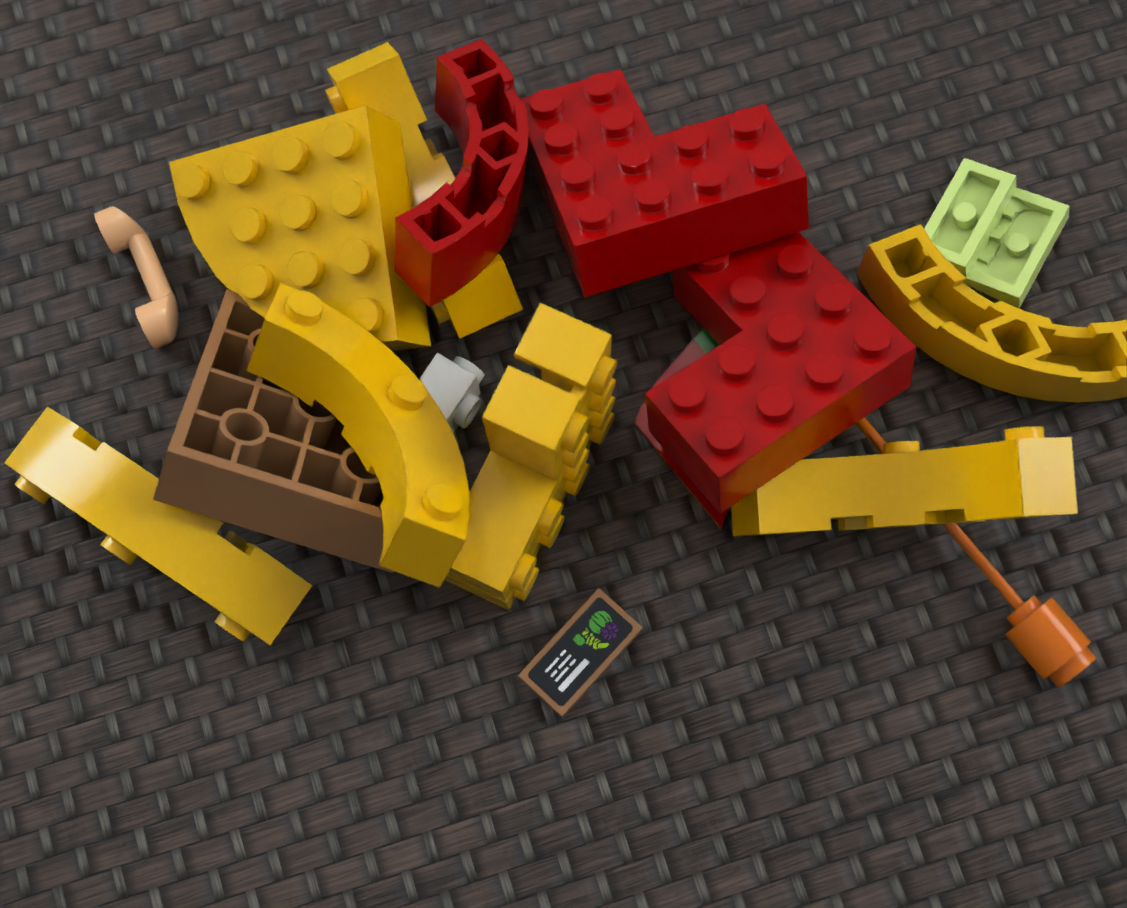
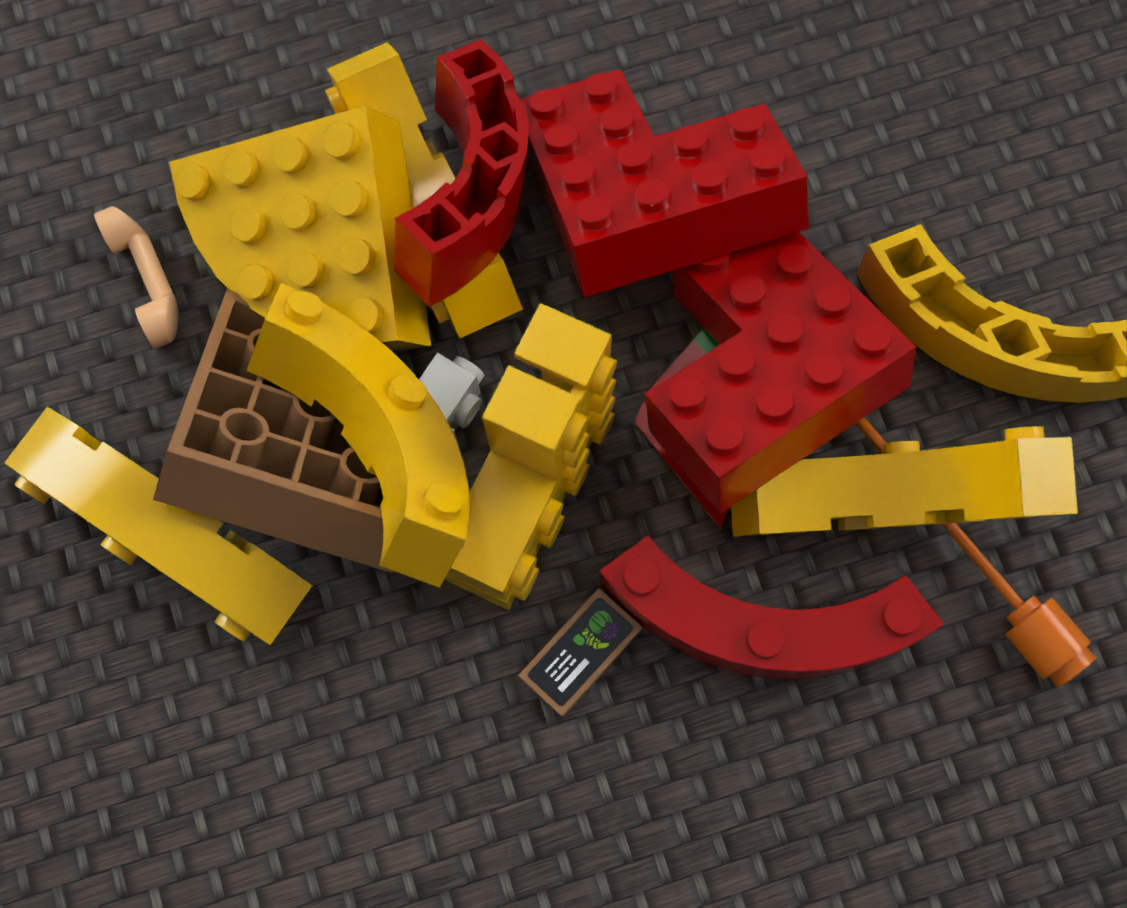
(762, 638): none -> red brick
(995, 231): yellowish green slope -> none

